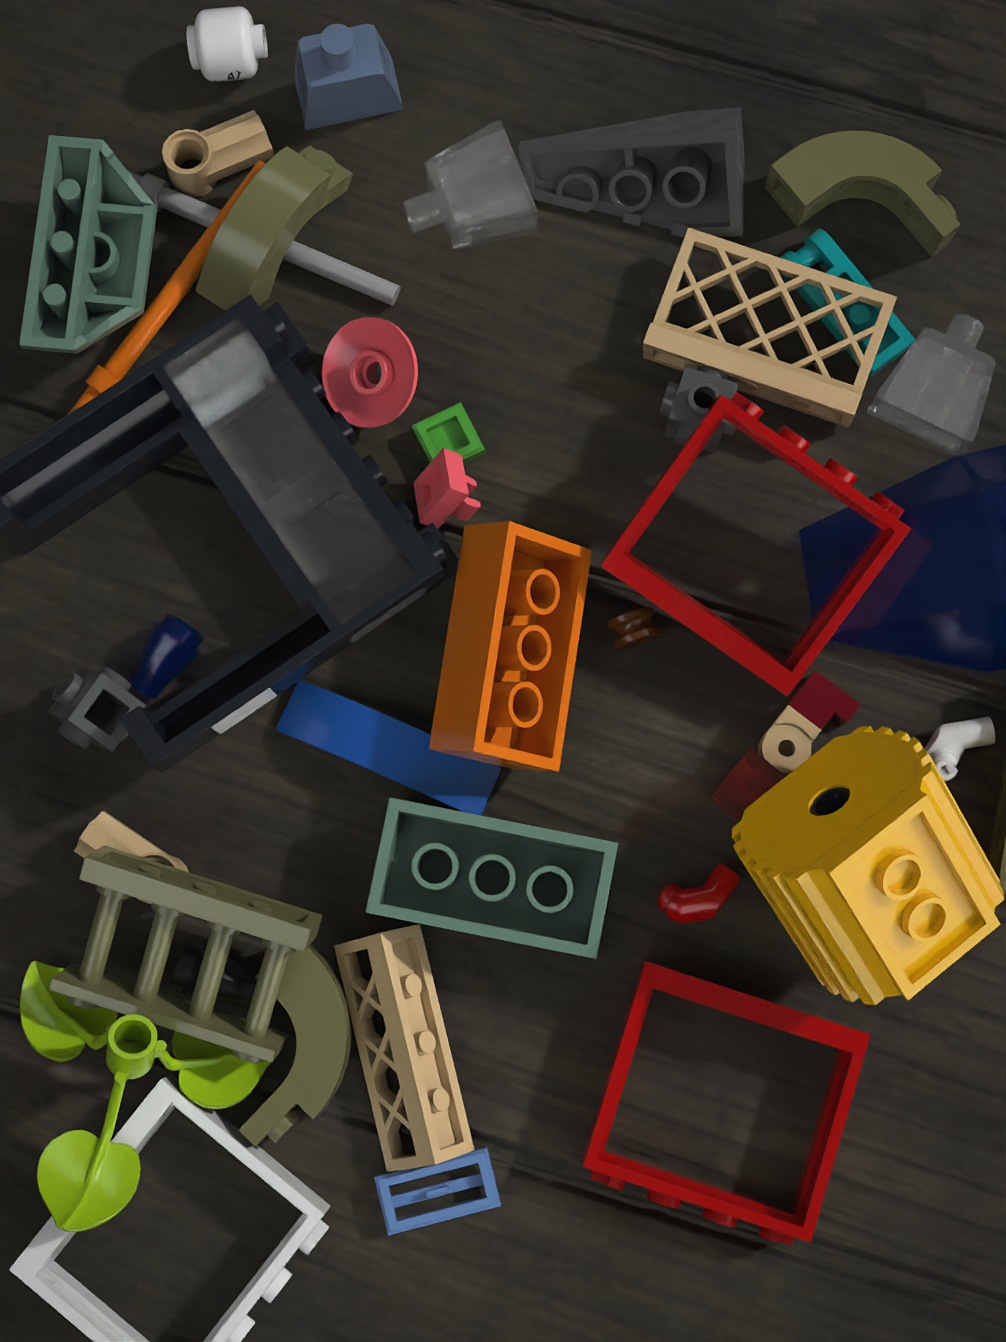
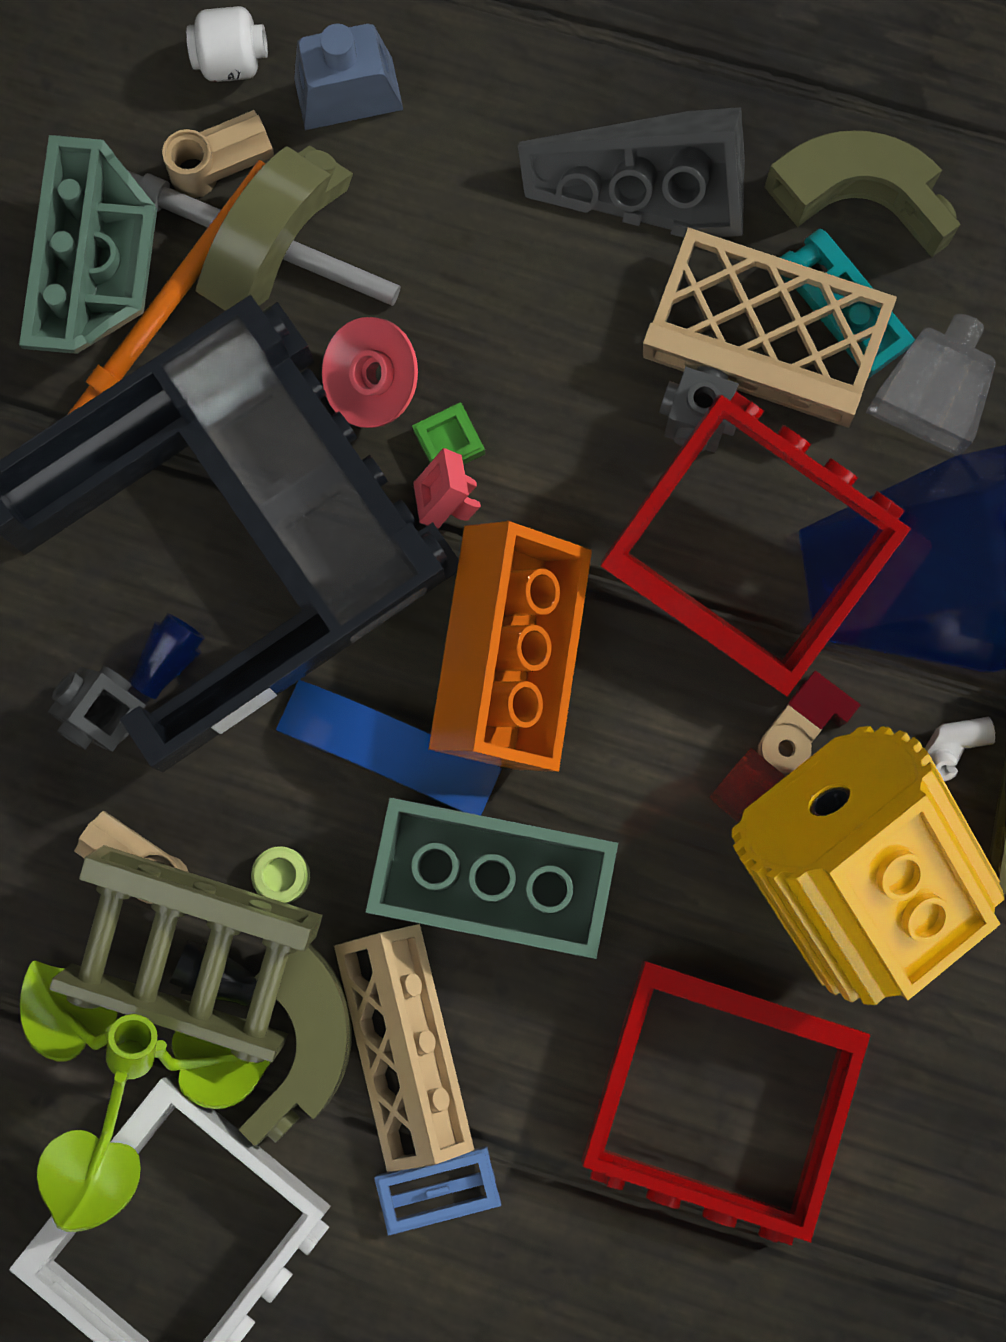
(280, 874): none -> yellowish green tile
(475, 192): clear torso -> none
(634, 628): reddish brown bush -> none
(698, 902): red arm -> none

